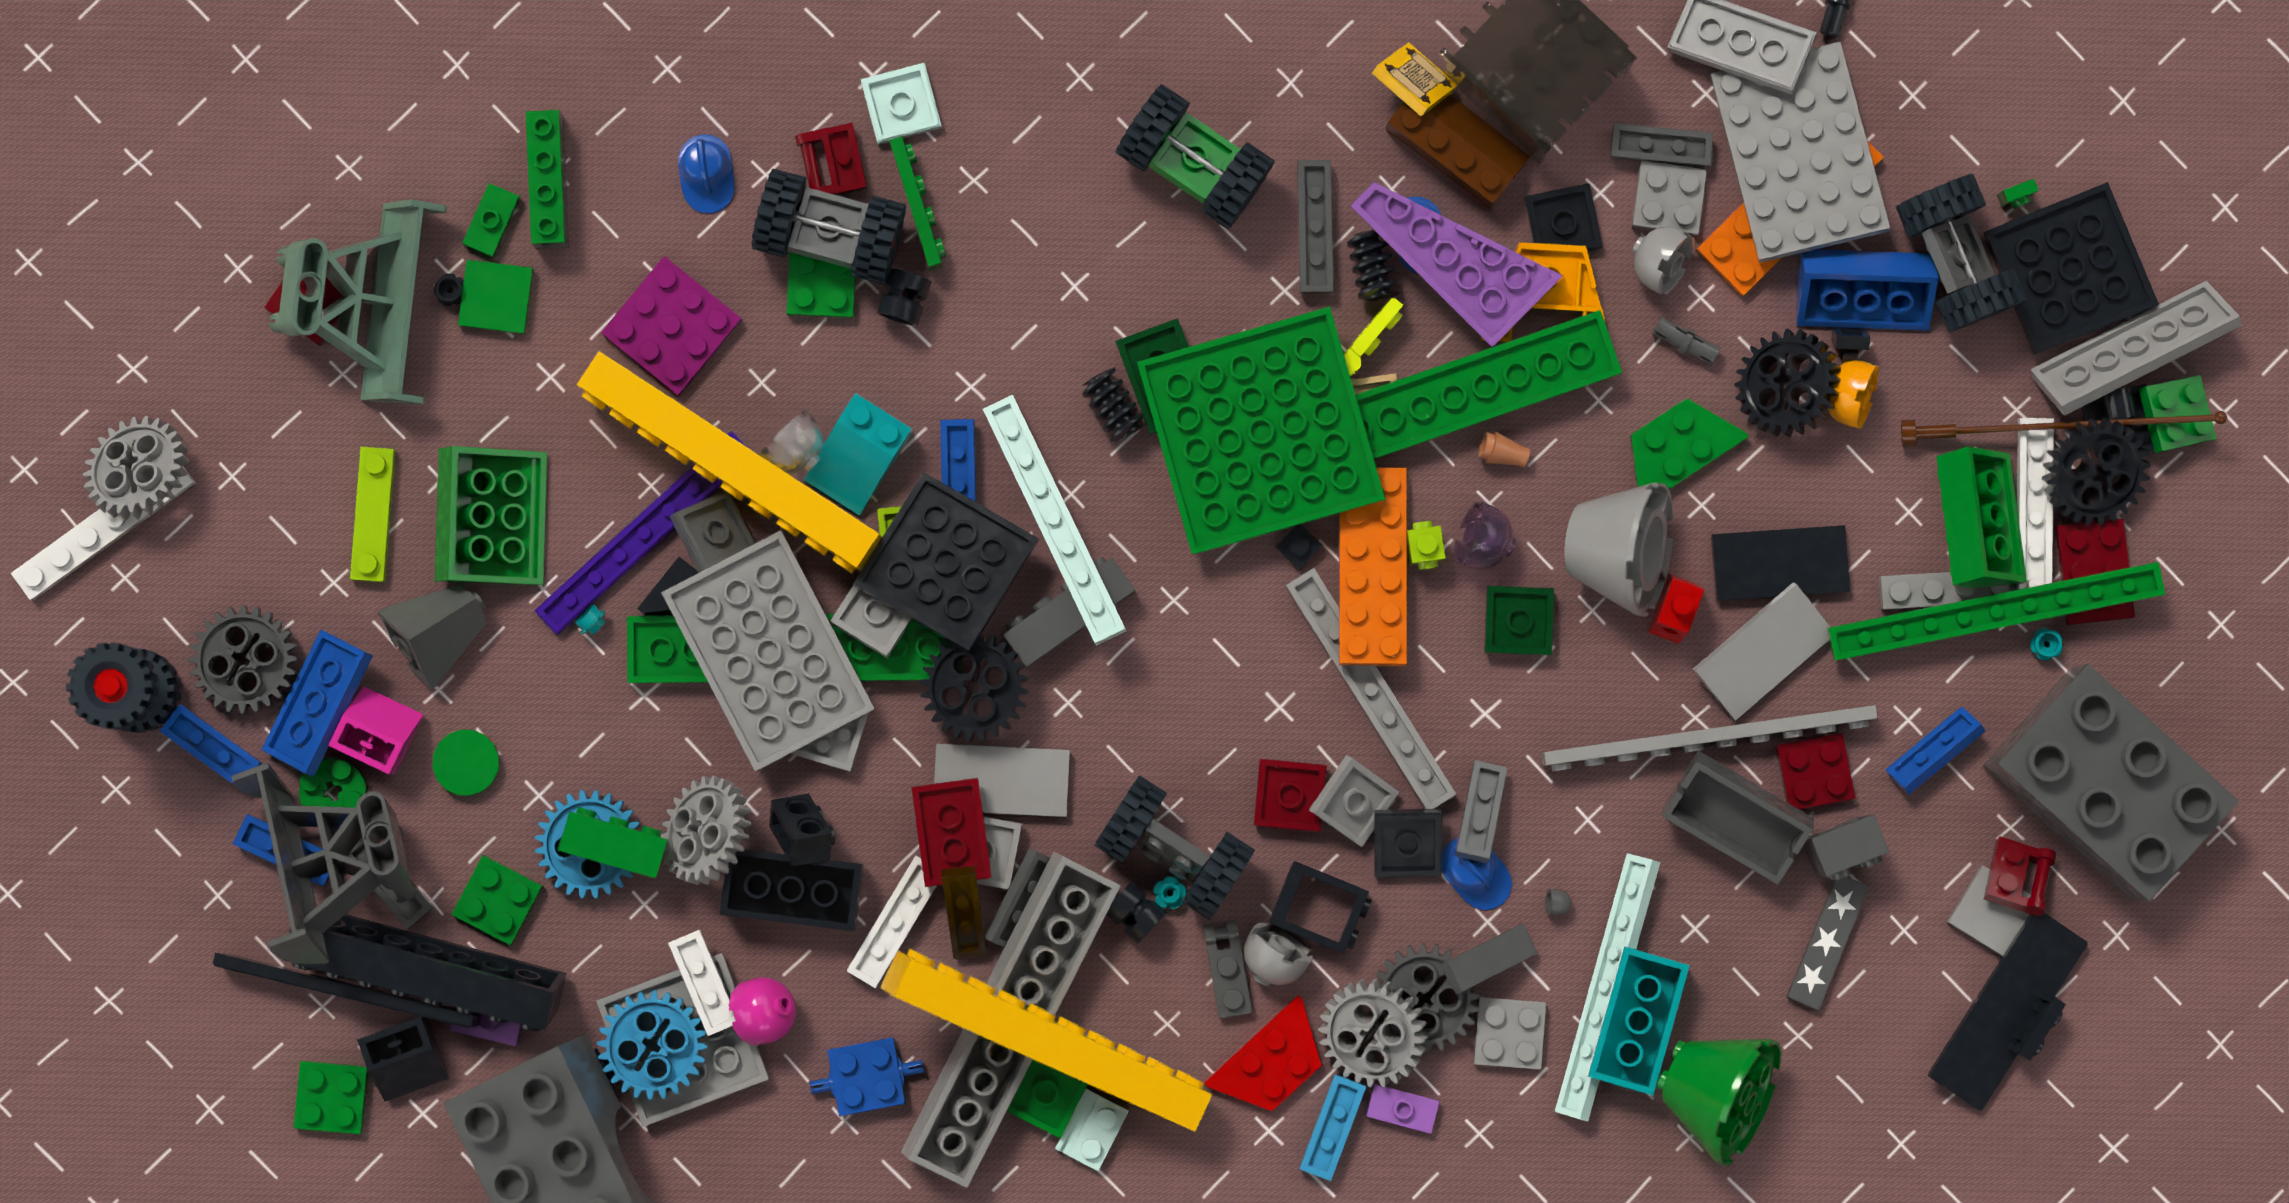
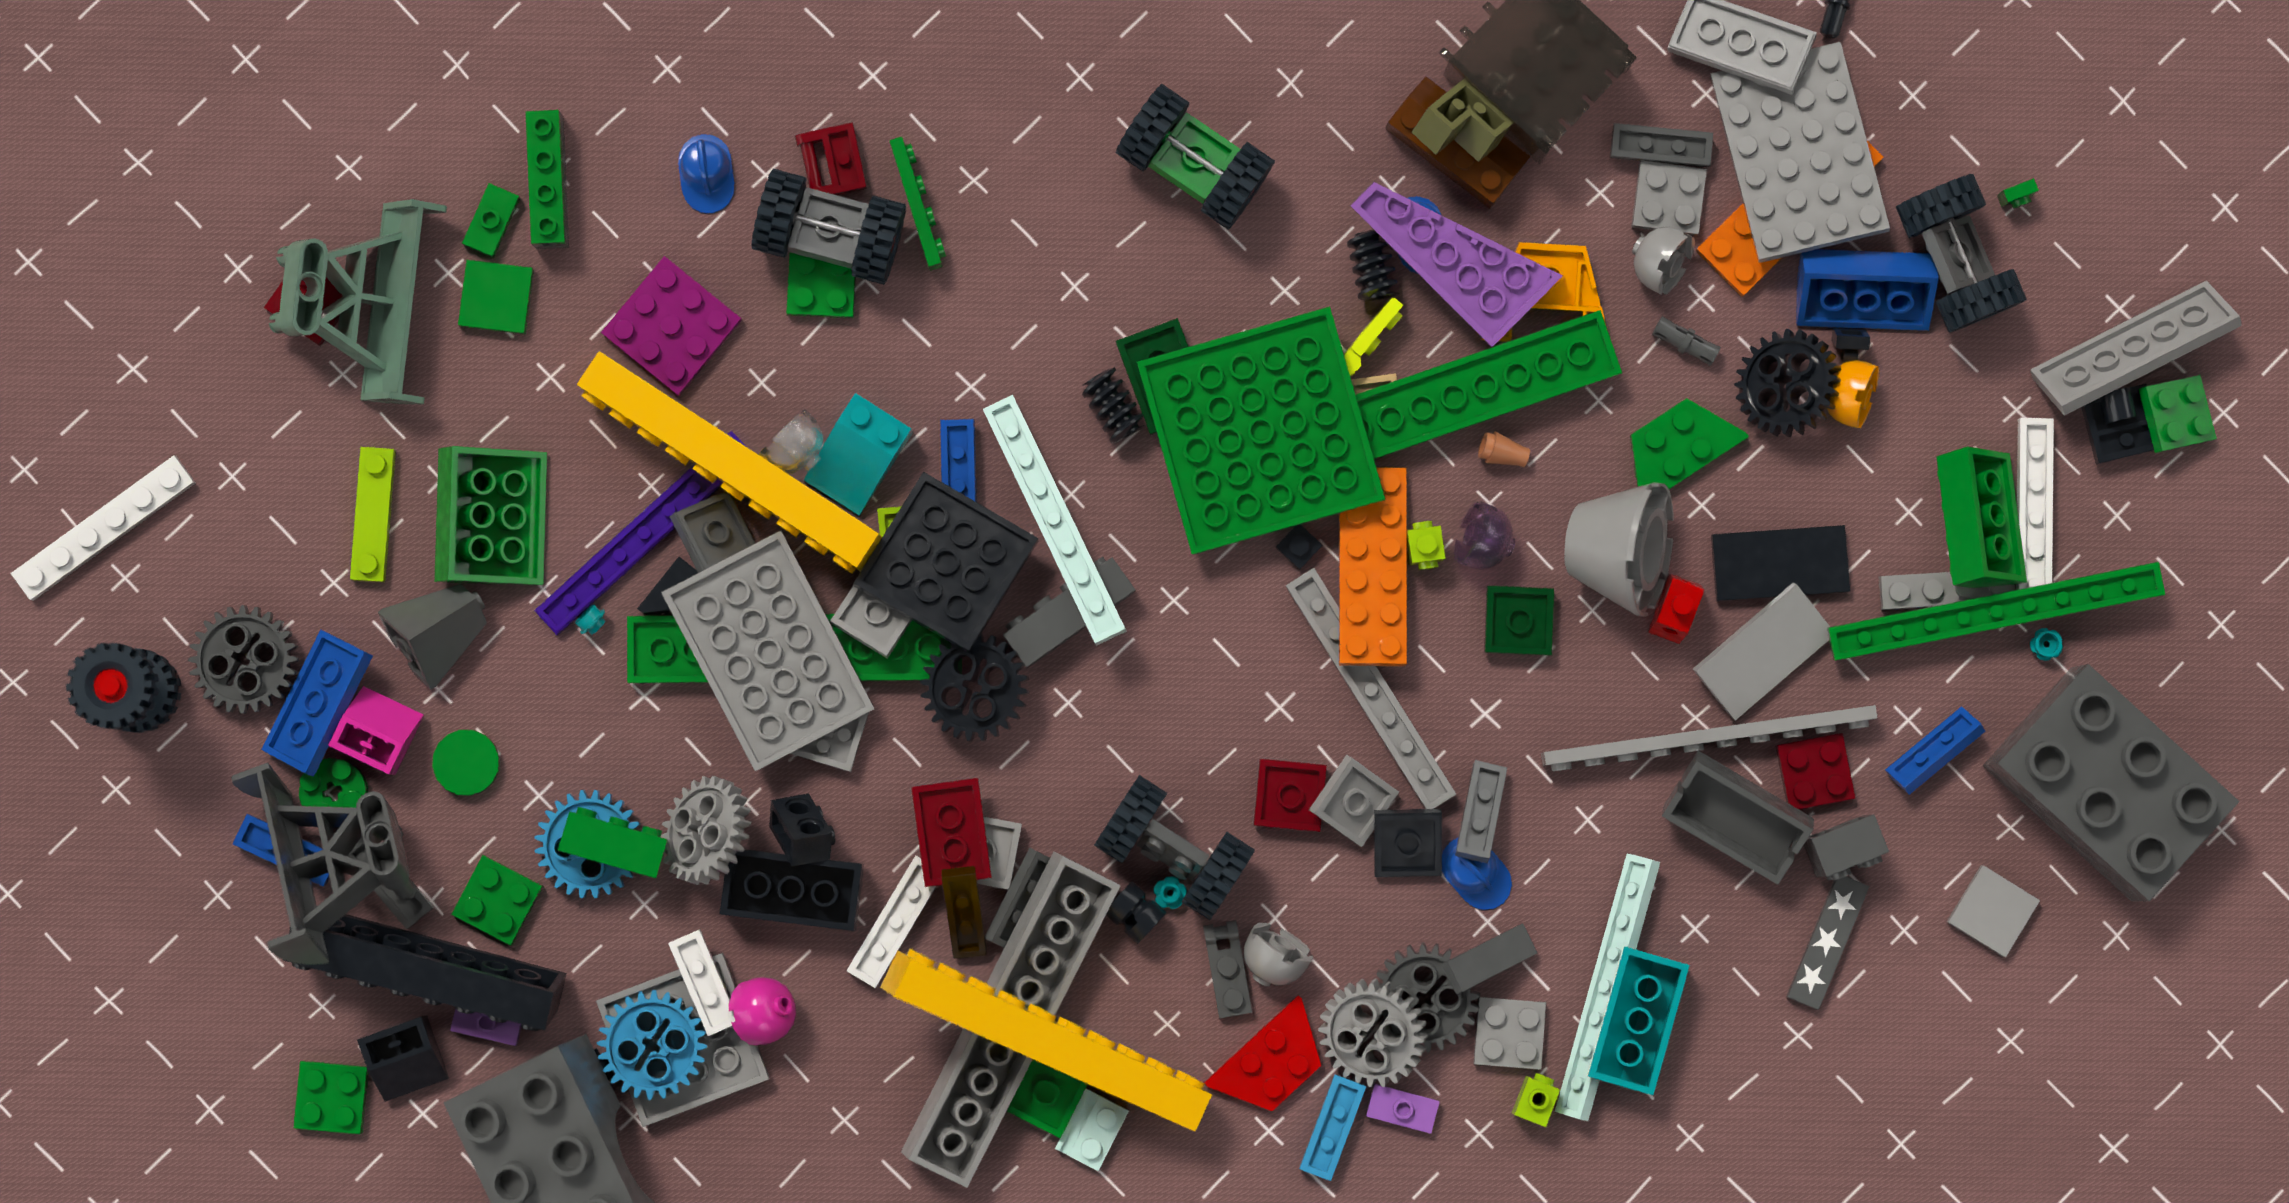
(136, 468): light grey gear -> none
(207, 743): blue plate -> none
(345, 990): black tile -> none
(441, 289): black plate -> none
(866, 1077): blue plate -> none
(900, 308): black wheel -> none
(901, 103): light aqua tile -> none
(1009, 777): light grey tile -> none
(1287, 895): black window -> none
(1315, 226): dark grey plate -> none
(1414, 79): tile -> none
(1464, 117): none -> olive brick
(1539, 1112): none -> lime brick
(1557, 902): dark grey hinge -> none
(1564, 217): black tile -> none
(1721, 1091): green cone -> none
(1911, 432): reddish brown piece -> none
(2009, 872): dark red plate -> none
(2010, 1011): black bracket -> none
(2072, 267): black plate -> none
(2091, 551): dark red plate -> none
(2123, 458): black gear -> none

